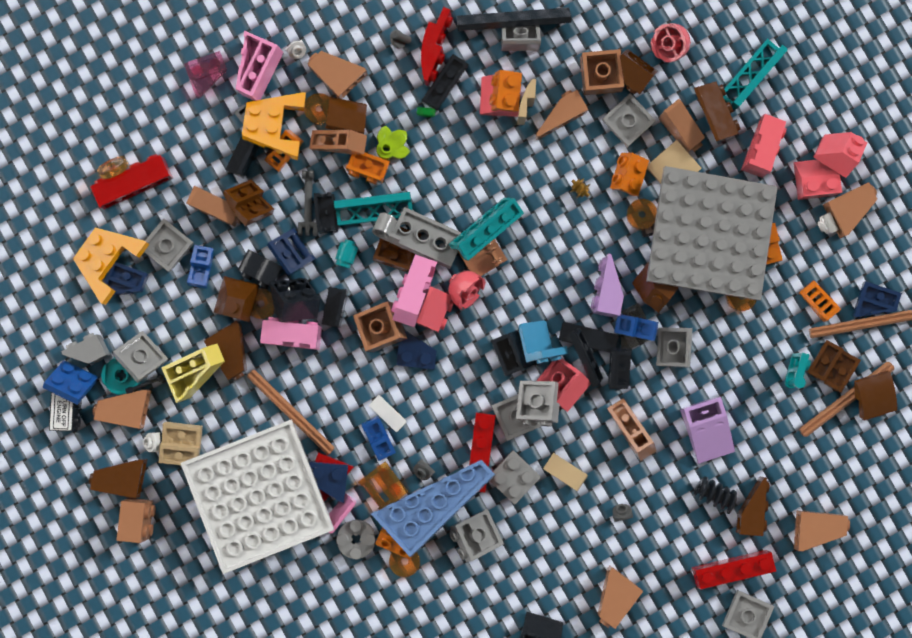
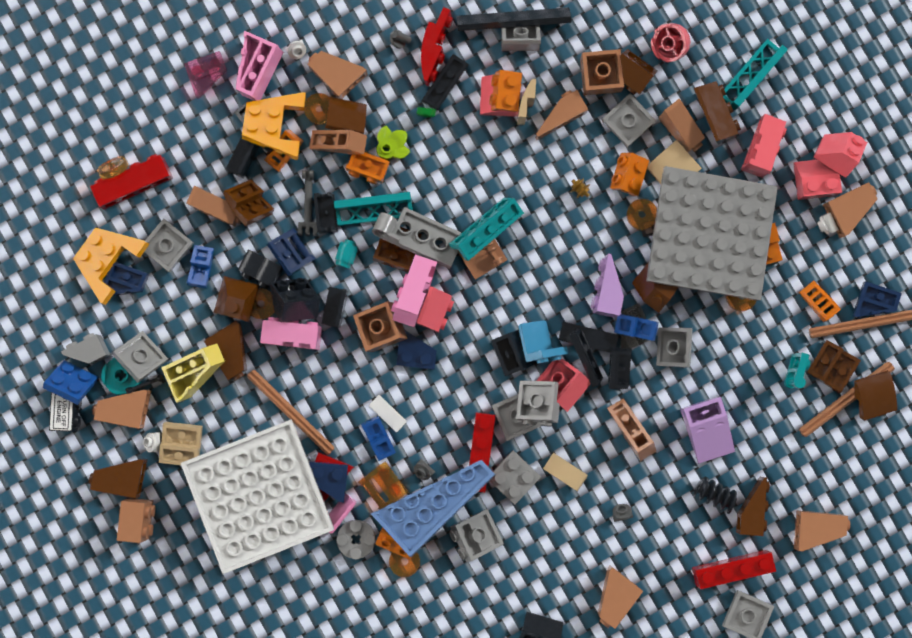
(464, 288): coral cylinder -> none

